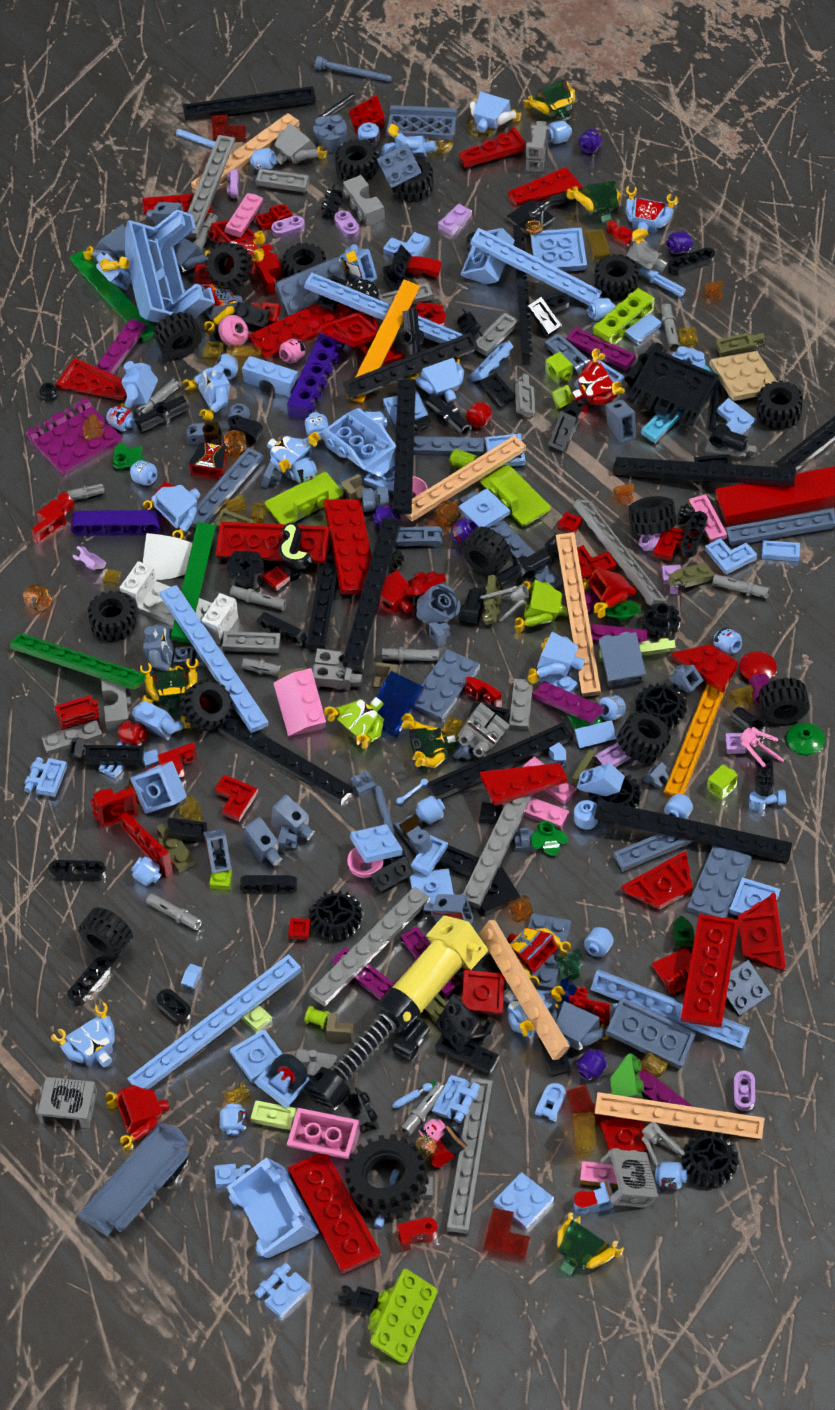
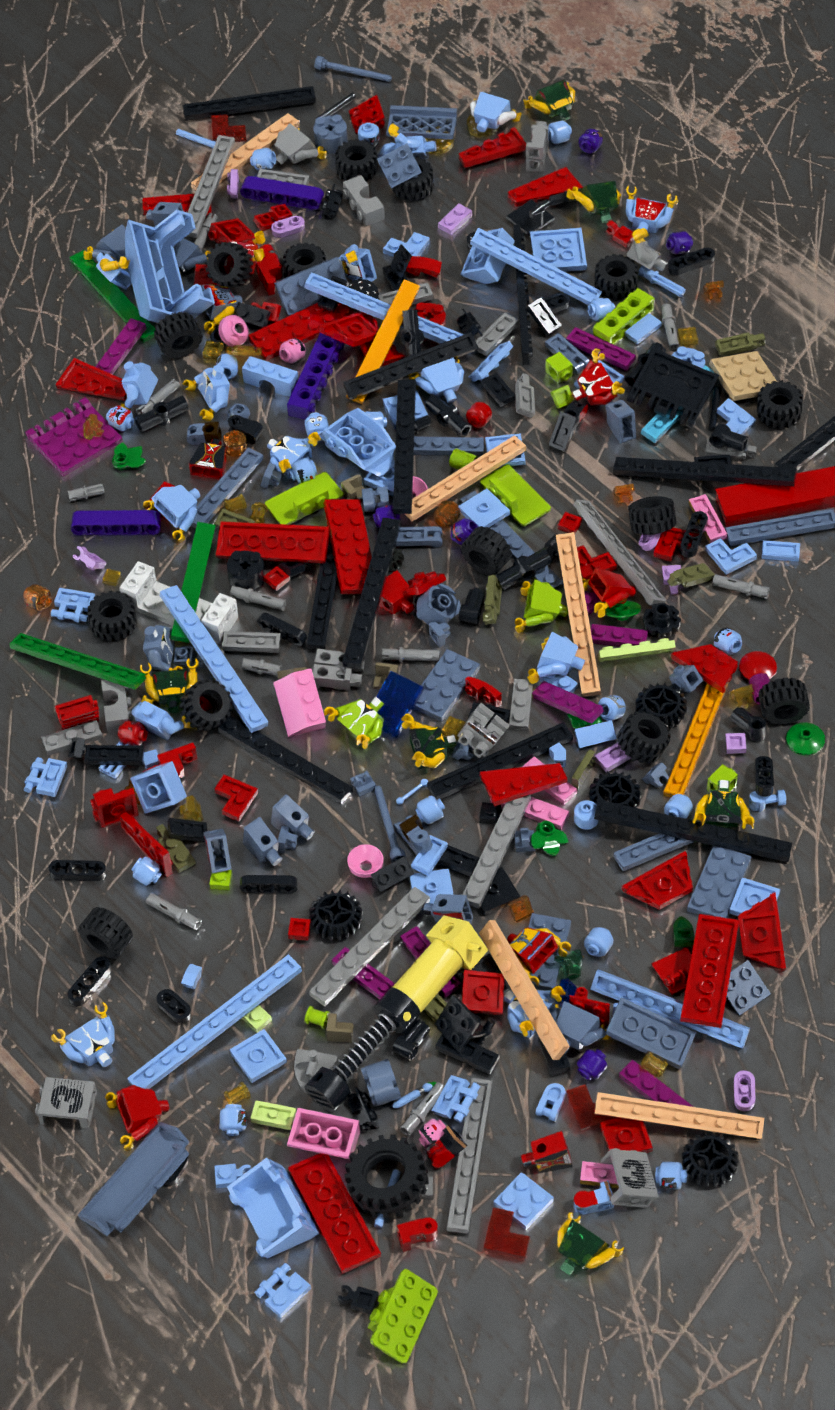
(48, 391): black plate -> none
(52, 516): red plate -> none
(72, 600): none -> light blue plate
(143, 473): light blue head -> none
(166, 555): white sticker -> none
(244, 215): bright pink plate -> none
(282, 192): none -> dark purple beam
(283, 1079): plate -> none
(289, 548): black animal -> none
(344, 221): lavender plate -> none
(376, 843): light blue plate -> none
(381, 1082): none -> sand blue brick
(426, 1145): clear yellow tile -> none
(517, 593): light grey plant -> none
(534, 227): clear yellow tile -> none
(548, 1153): none -> red torso
(583, 1133): clear yellow torso -> none
(598, 244): clear yellow tile -> none
(601, 780): light blue slope -> none
(622, 659): sand blue panel -> none
(626, 1078): bright green slope -> none
(654, 1134): light grey plant -> none
(685, 512): black plate -> none
(723, 808): none -> torso
(750, 737): bright pink plant -> none

